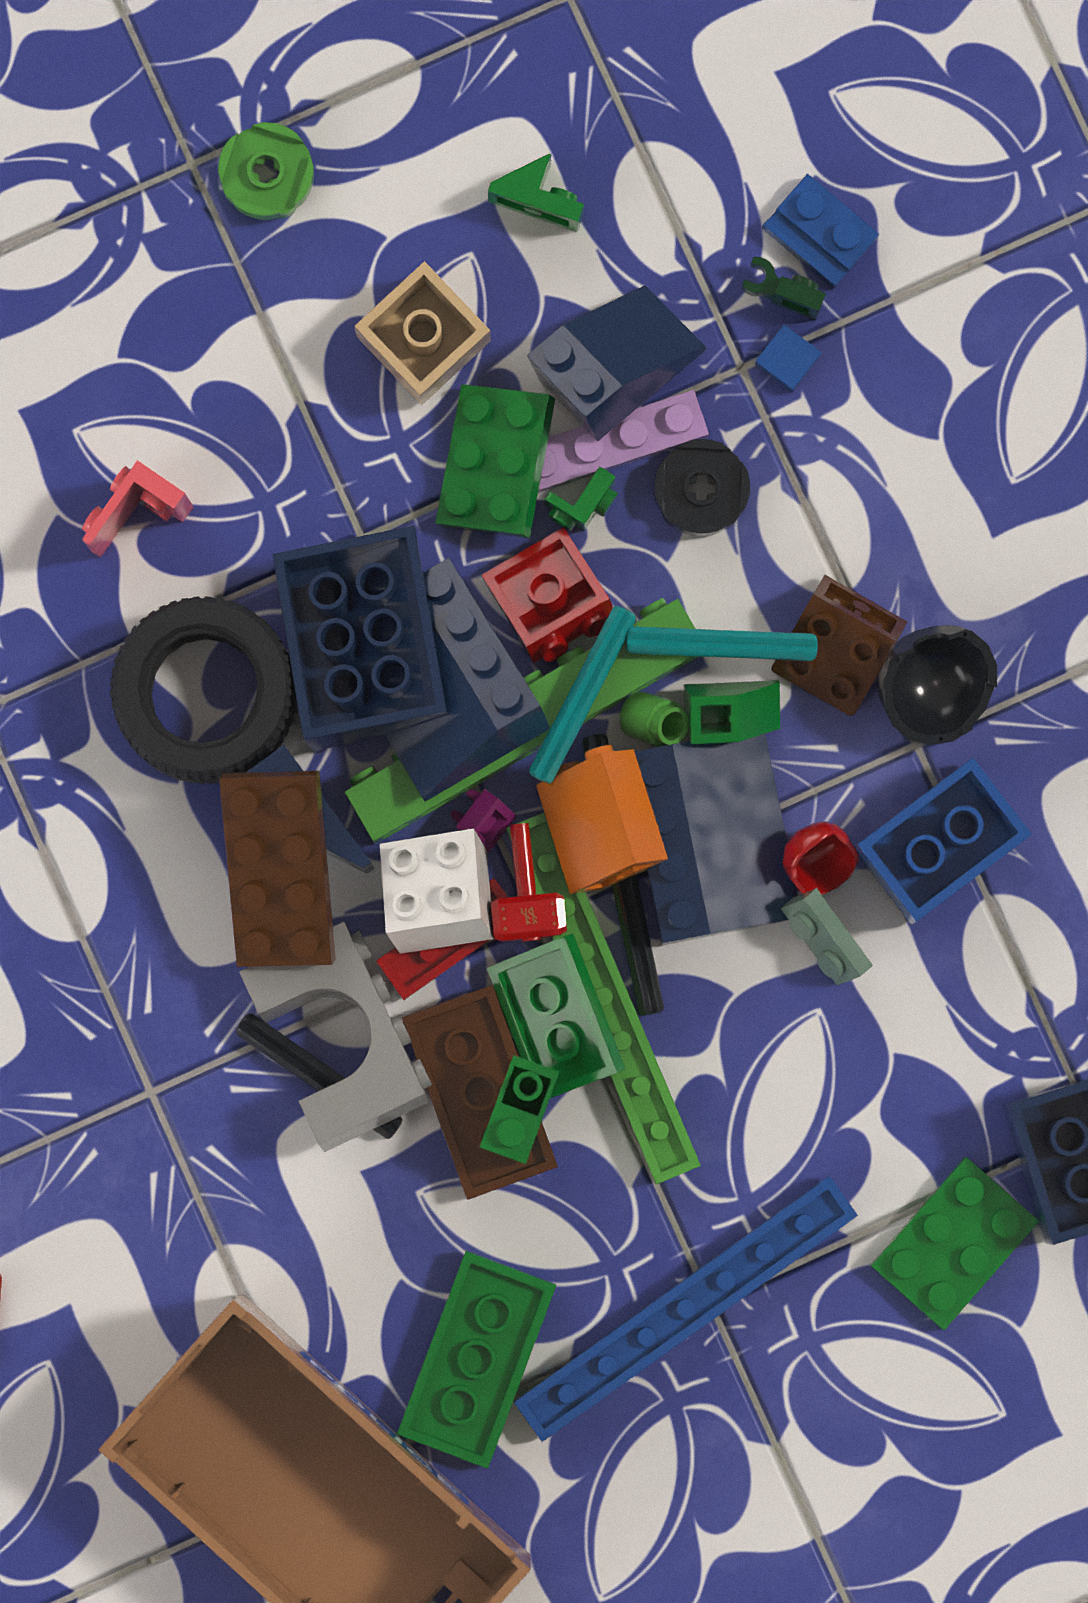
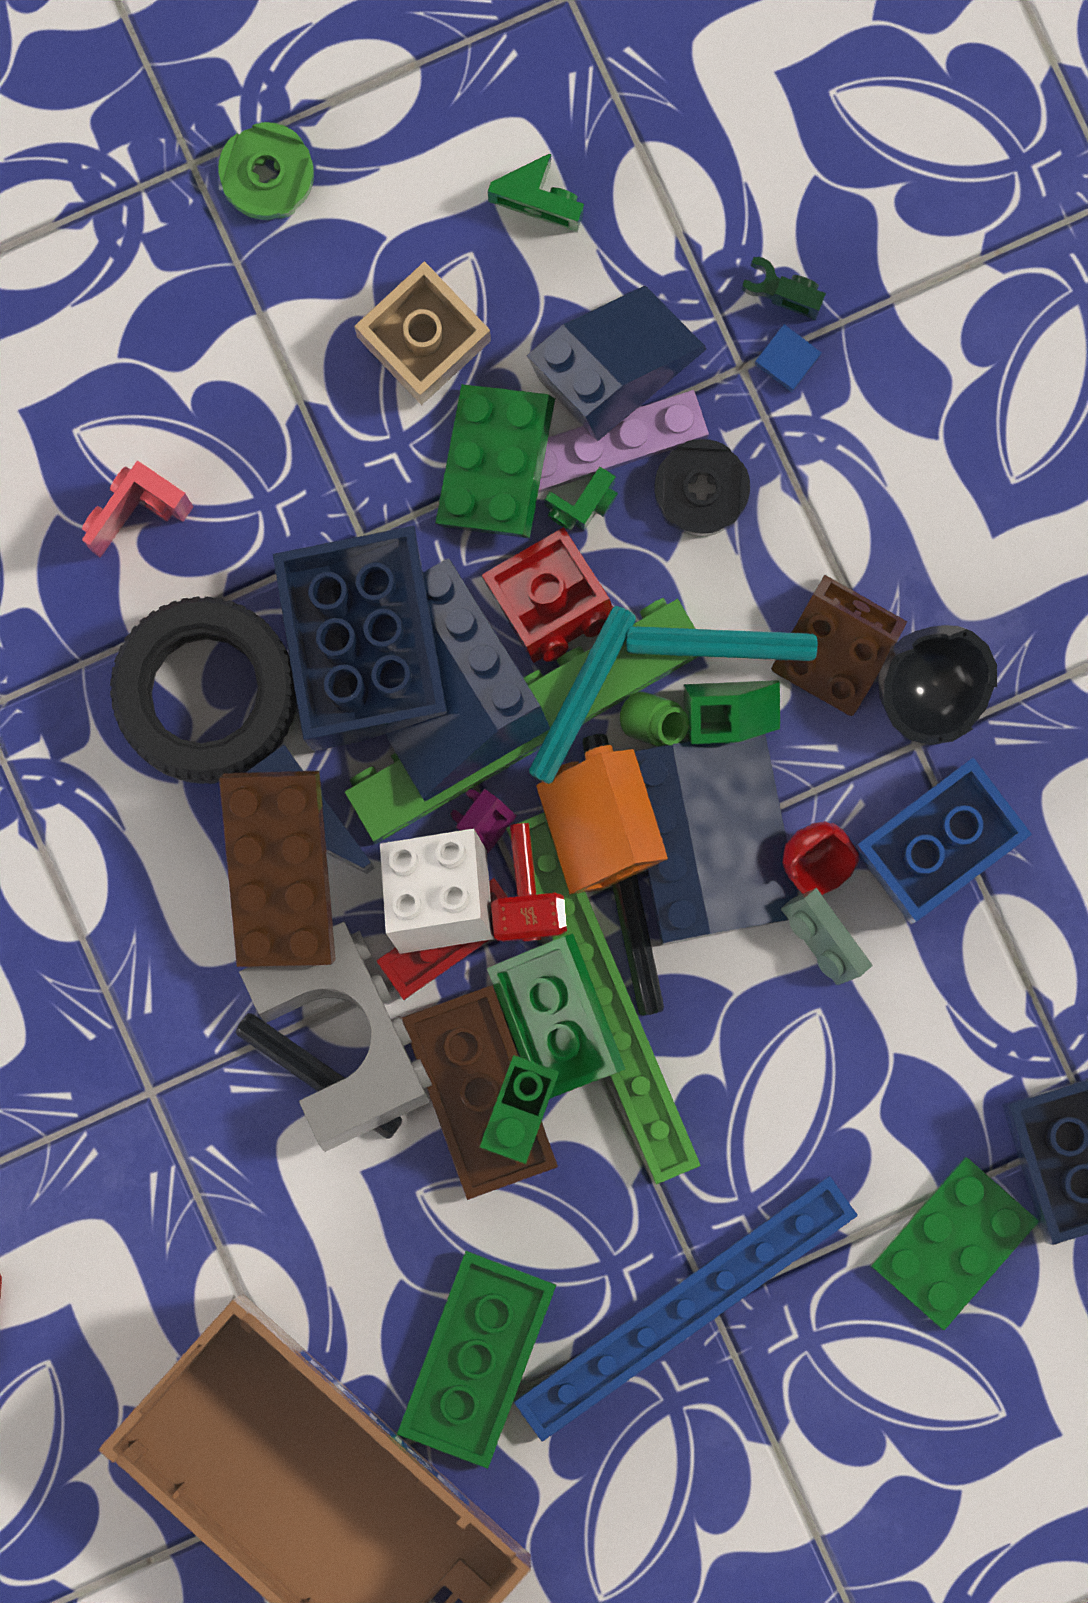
(820, 231): blue plate -> none

